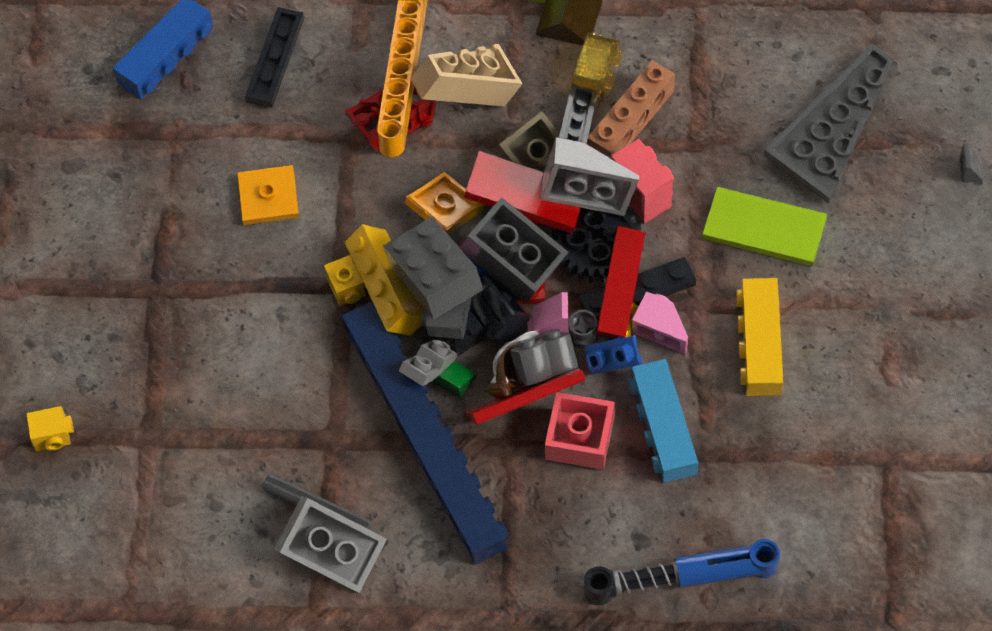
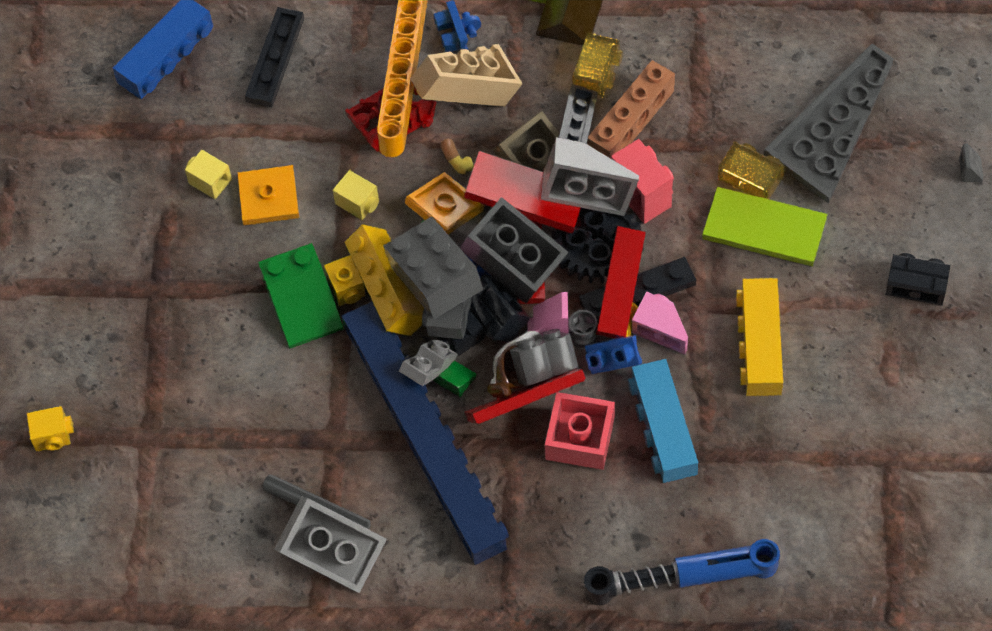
(208, 174): none -> light yellow brick
(300, 295): none -> green slope
(356, 195): none -> light yellow brick
(450, 19): none -> blue hips
(453, 157): none -> arm
(751, 170): none -> clear yellow brick
(918, 279): none -> black brick

